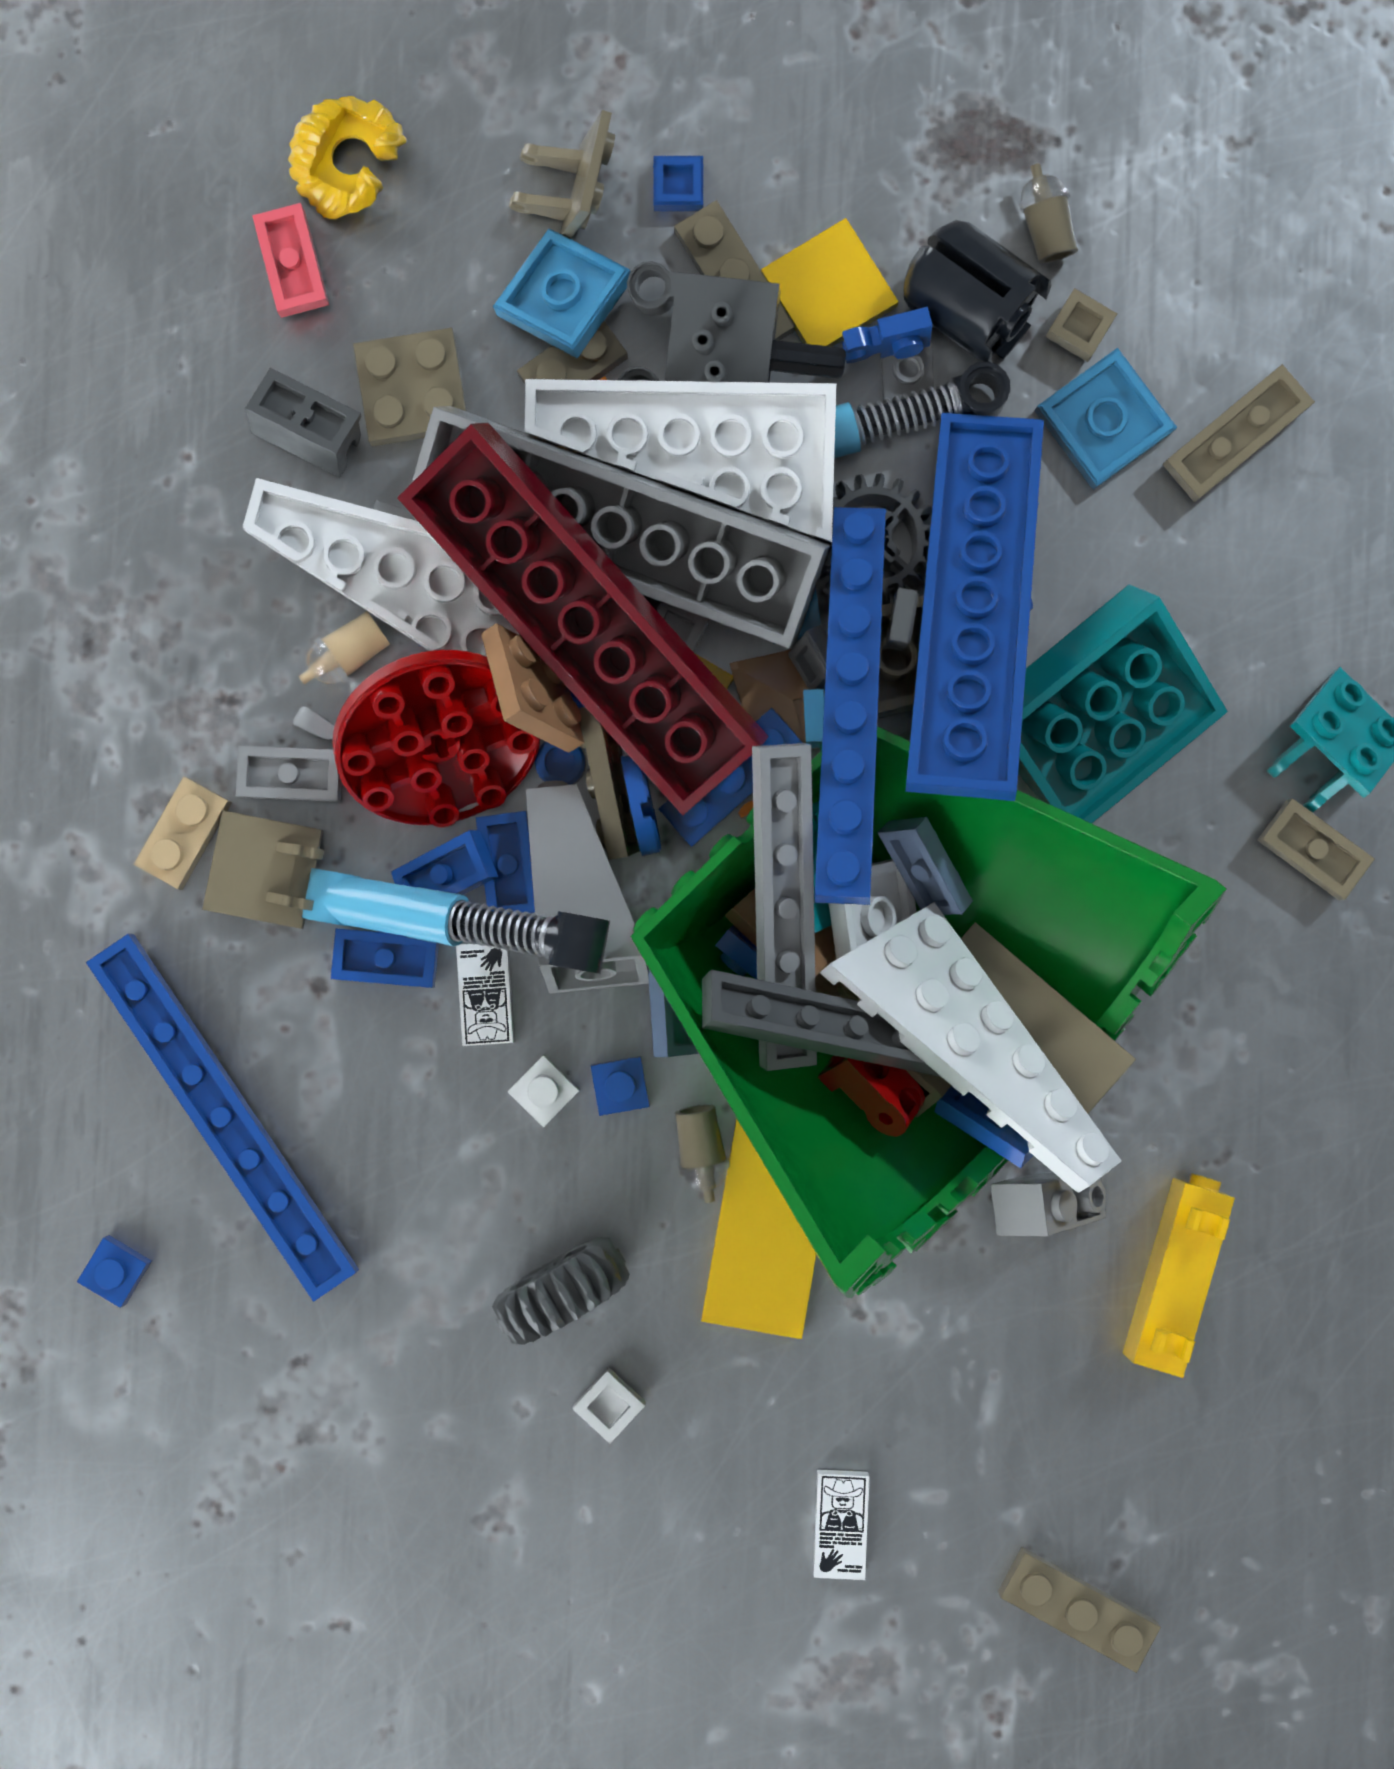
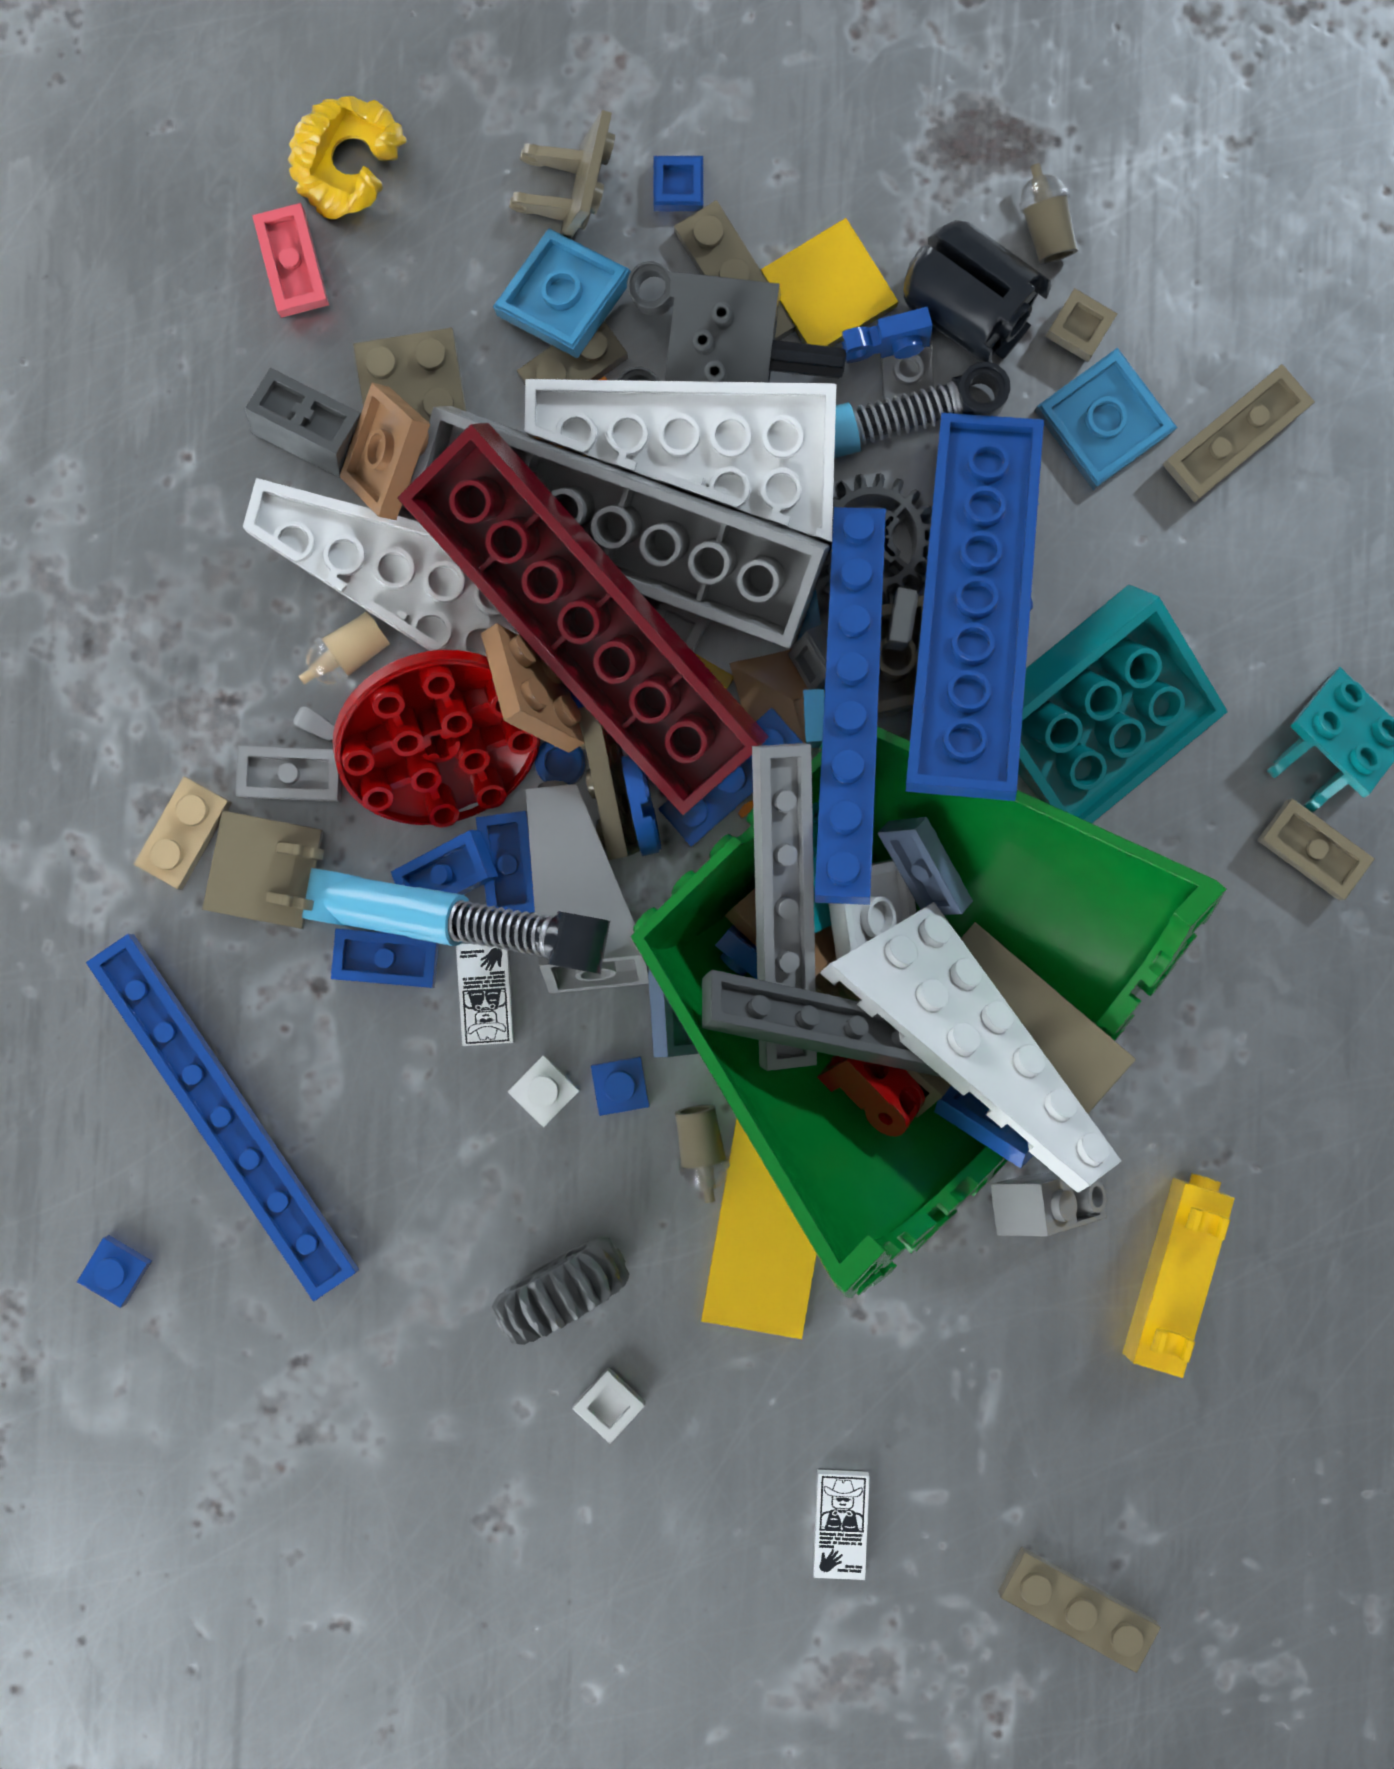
(384, 450): none -> medium nougat plate

